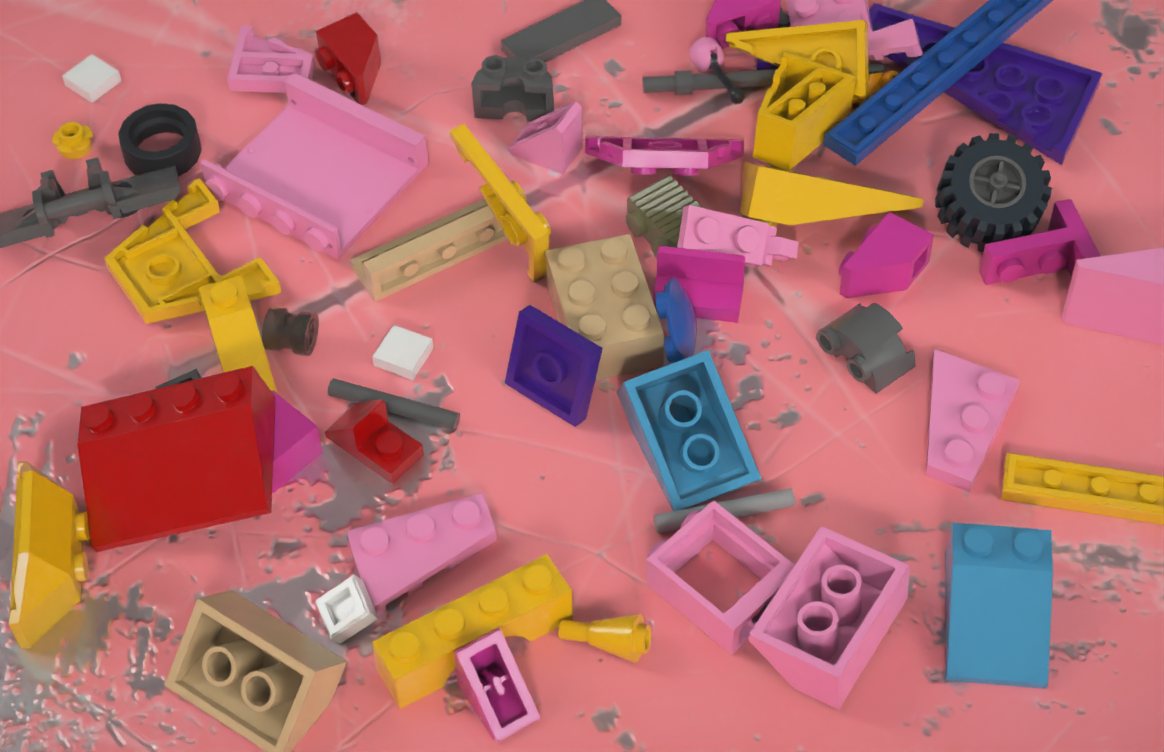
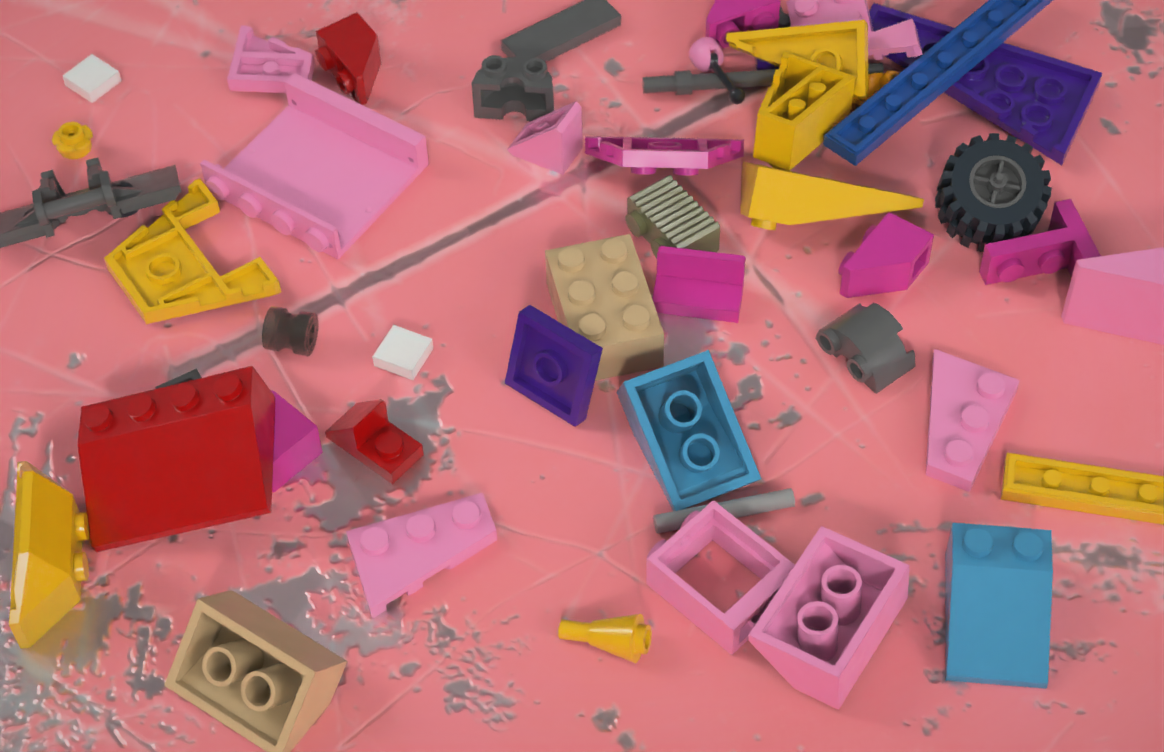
(156, 120): black tyre -> none
(235, 328): yellow slope -> none
(346, 609): white tile -> none
(395, 404): dark grey bar -> none
(428, 250): tan fence -> none
(494, 685): dark pink slope -> none
(507, 202): yellow wing -> none
(520, 603): yellow arch -> none
(681, 319): blue dish -> none
(736, 235): bright pink hinge -> none

